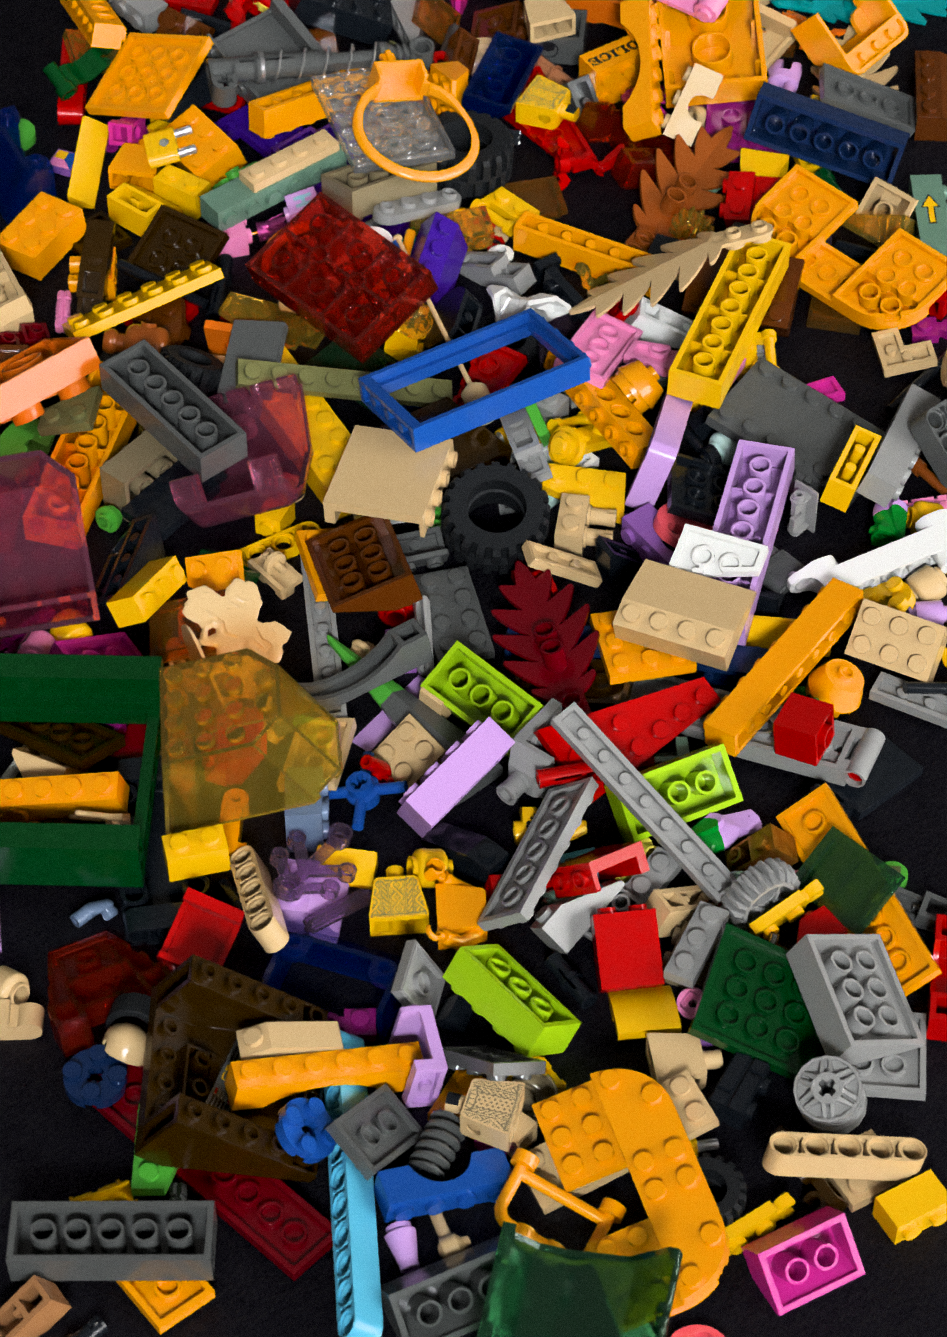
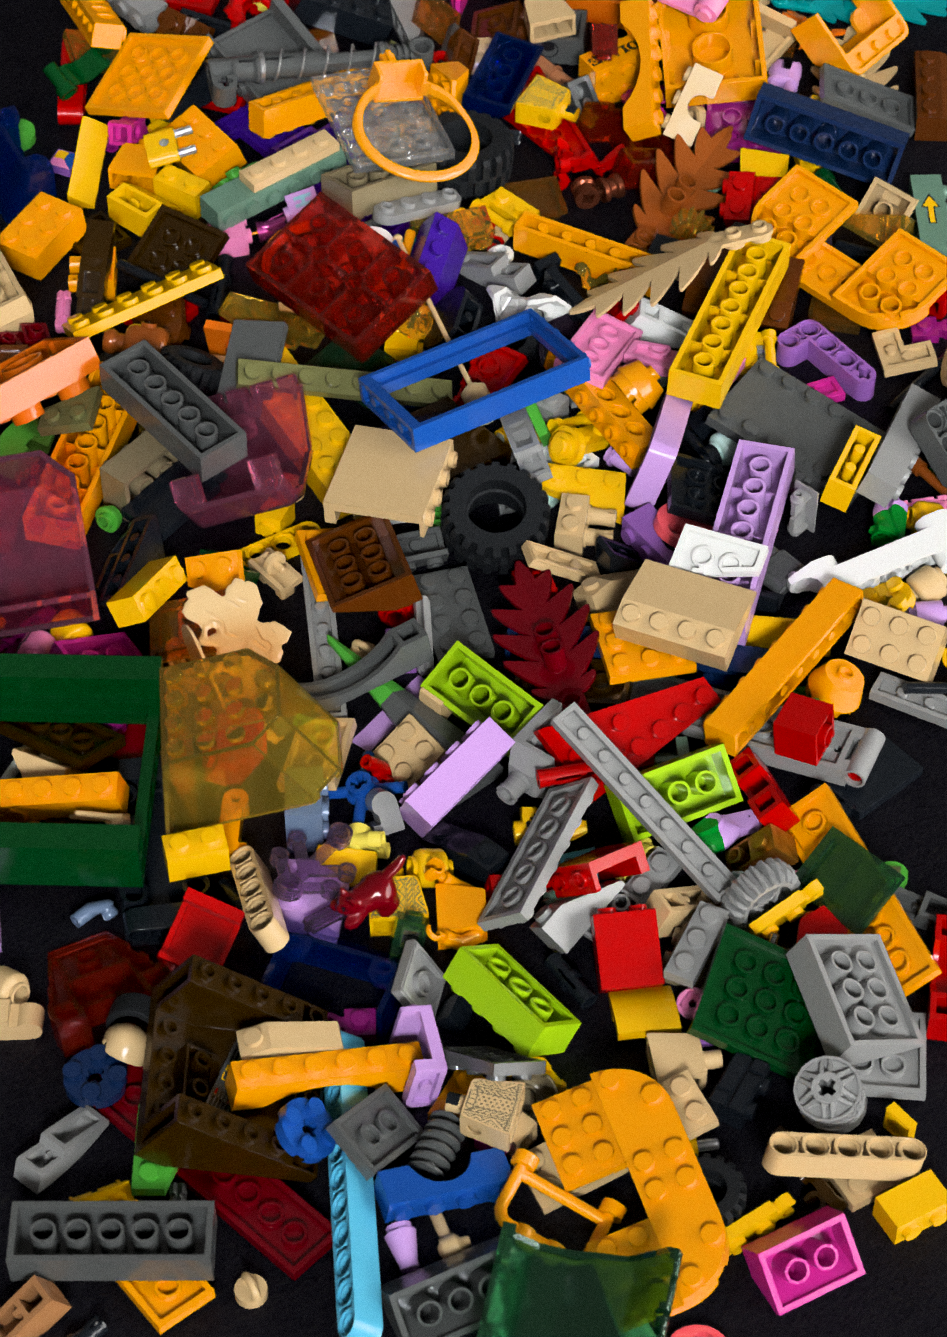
(59, 1148): none -> light grey slope
(250, 1290): none -> tan tile
(366, 839): none -> light yellow plate
(373, 893): none -> dark red animal
(384, 810): none -> light grey leg
(407, 926): none -> clear green window
(585, 192): none -> copper wheel
(603, 591): none -> tan slope
(604, 41): none -> clear red slope
(610, 187): none -> copper wheel
(613, 459): none -> lavender pin
(763, 791): none -> red arch
(829, 354): none -> medium lavender beam
(899, 1122): none -> yellow tile

